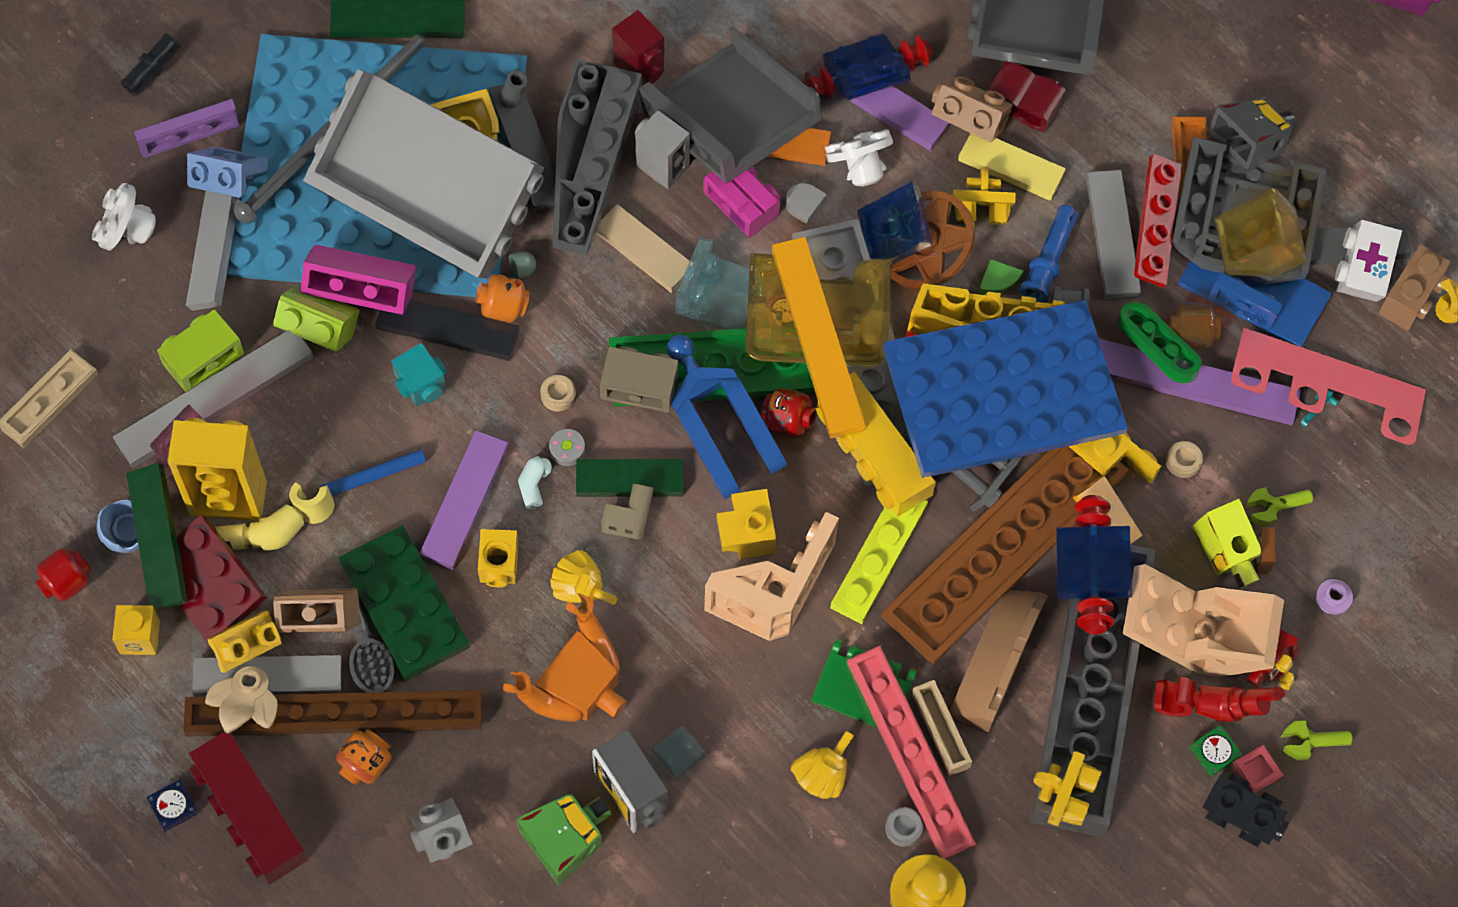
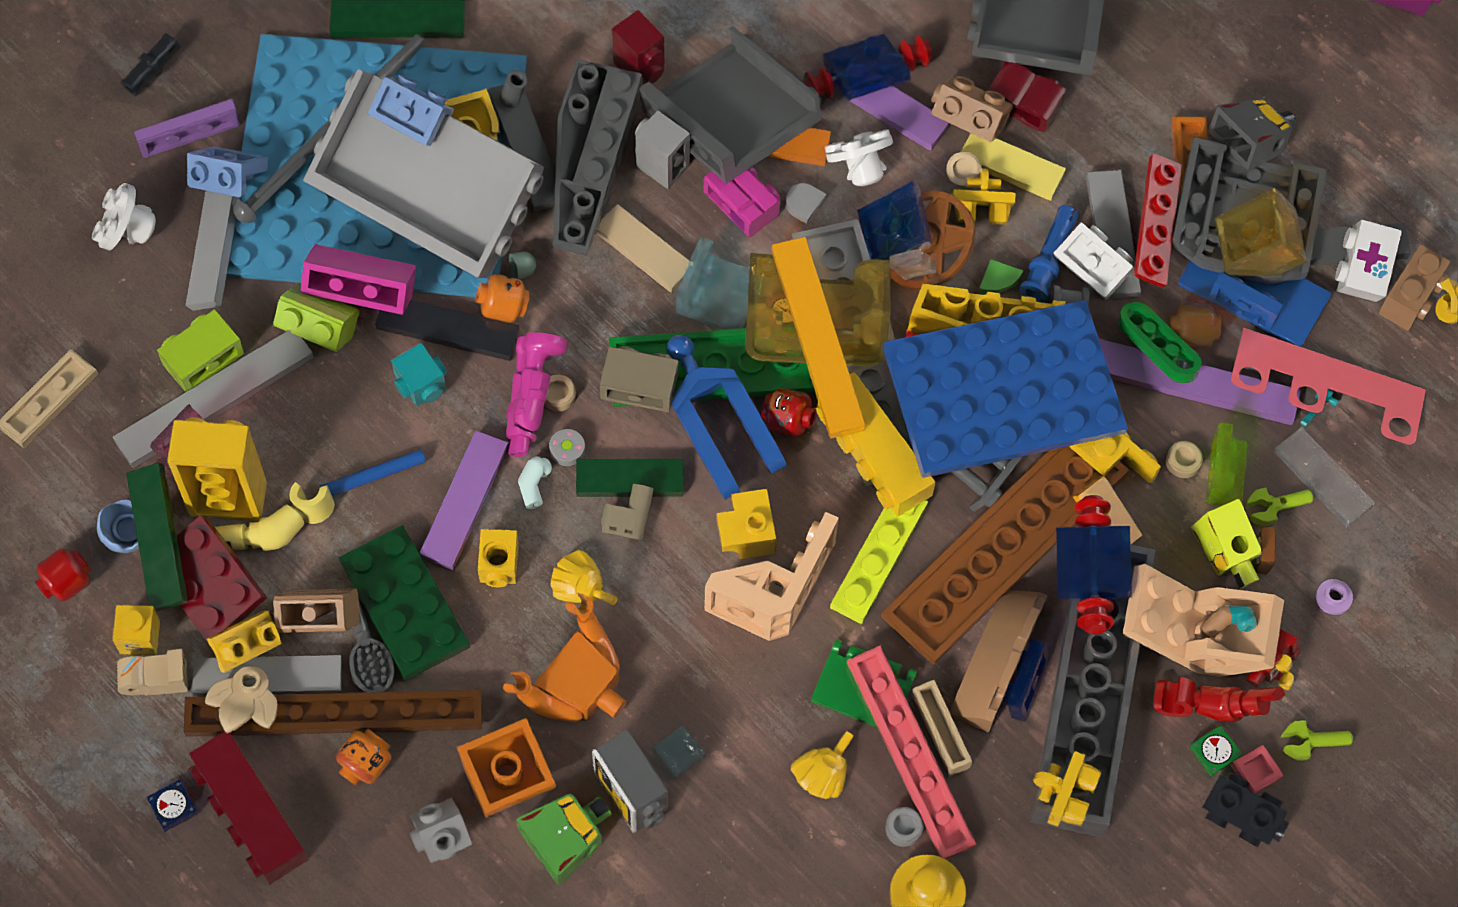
(153, 674): none -> tan leg
(409, 109): none -> medium blue bracket
(505, 767): none -> orange brick
(530, 388): none -> dark pink piece
(912, 264): none -> clear tile
(962, 166): none -> tan tile
(1031, 669): none -> clear blue plate
(1095, 260): none -> white bracket
(1226, 467): none -> clear neon green bracket
(1230, 615): none -> arm
(1324, 477): none -> clear tile

